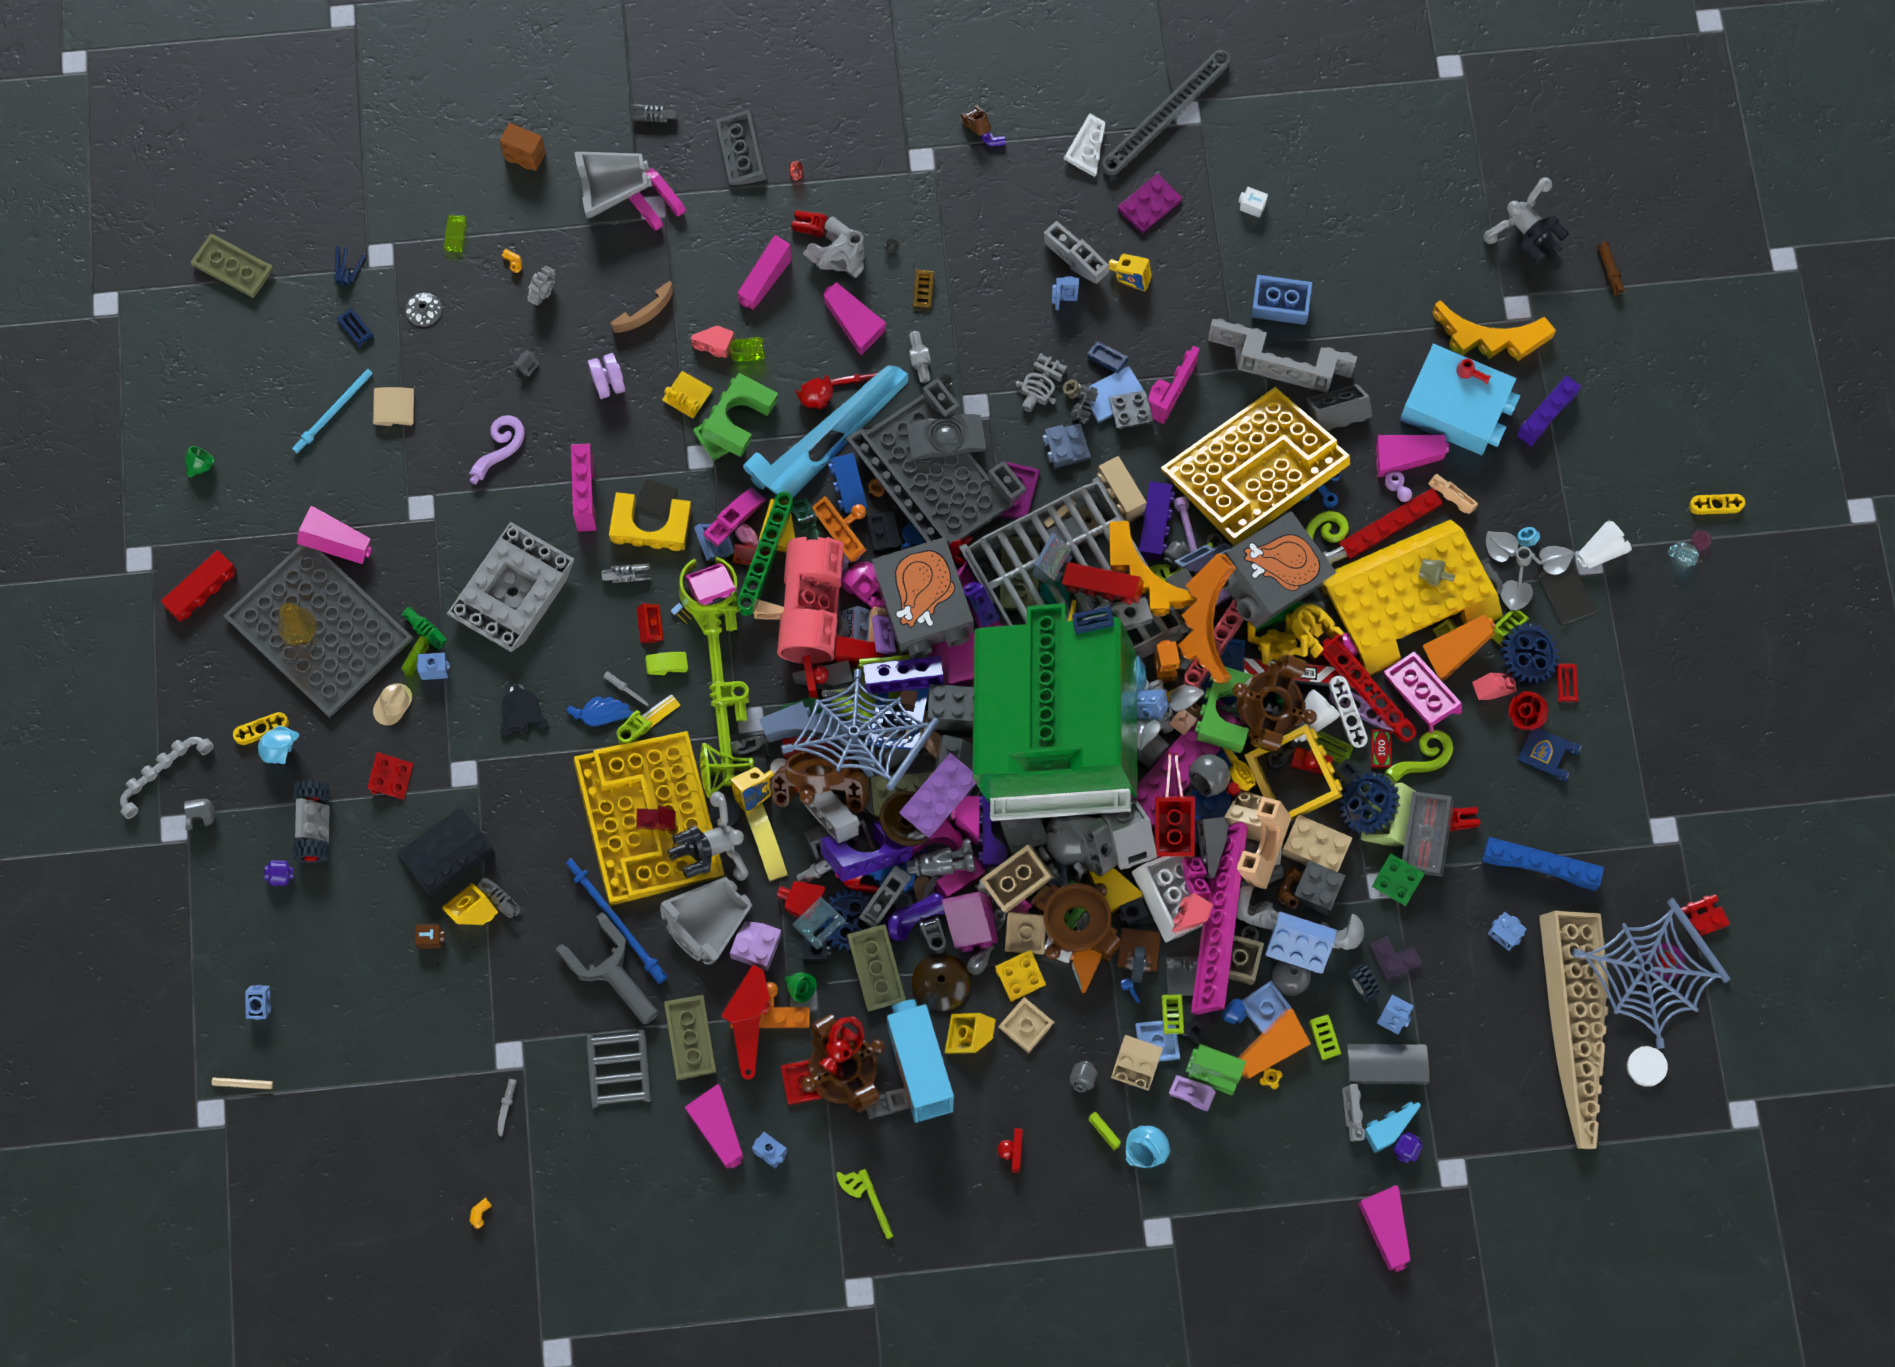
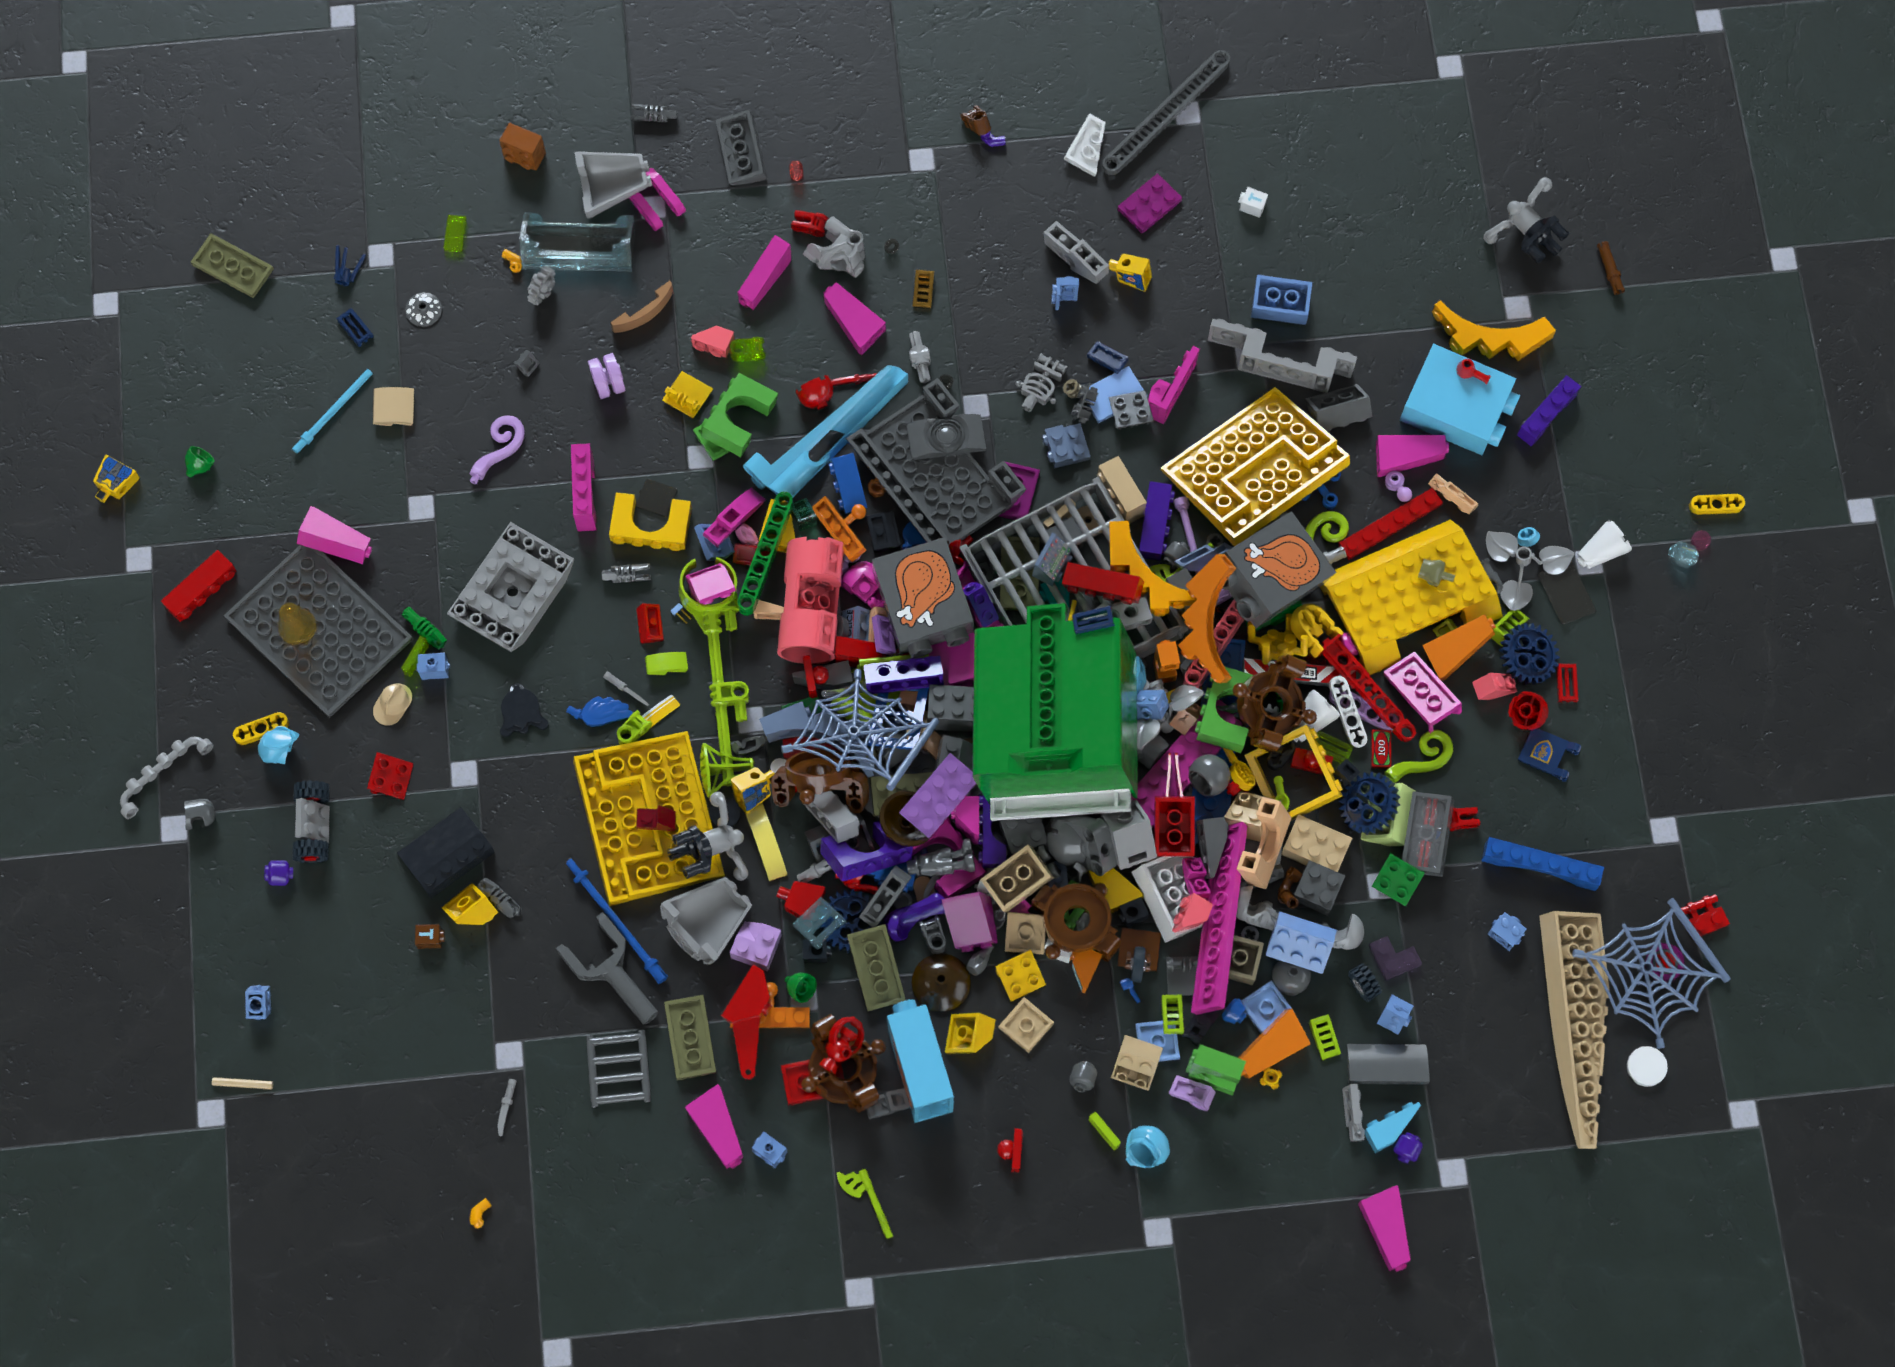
(114, 479): none -> torso
(577, 245): none -> windscreen
(1281, 796): none -> lime piece

